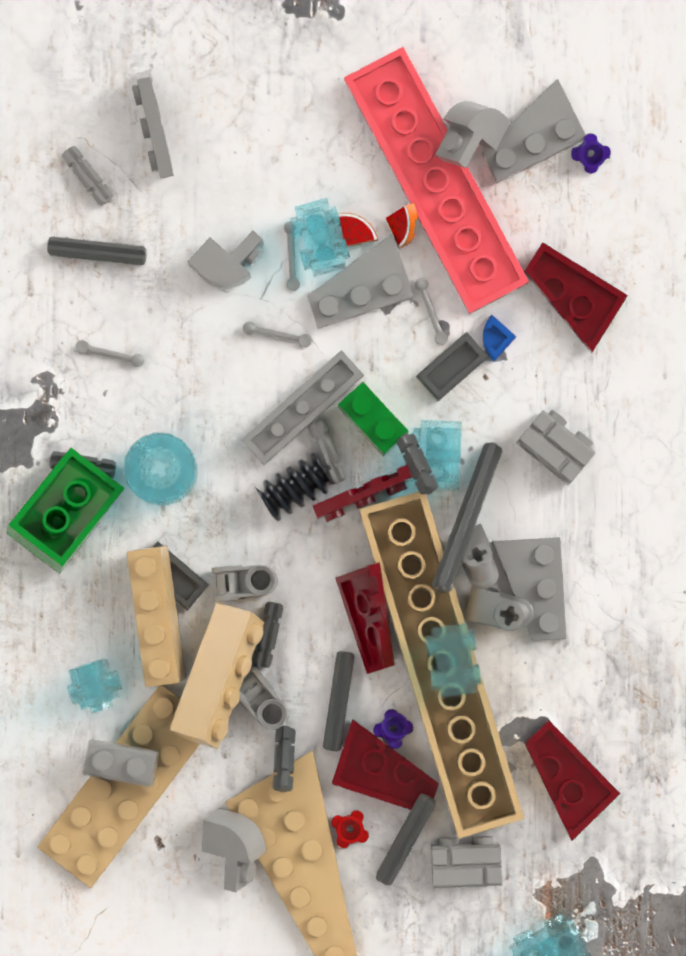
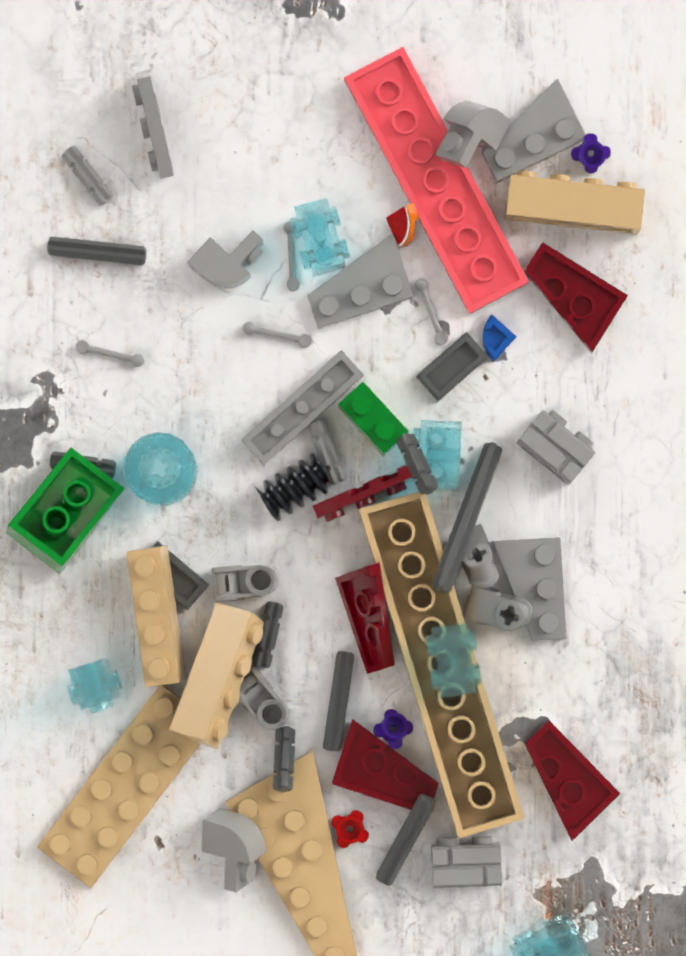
(121, 762): light grey brick -> none
(356, 229): red tile -> none
(574, 203): none -> tan brick

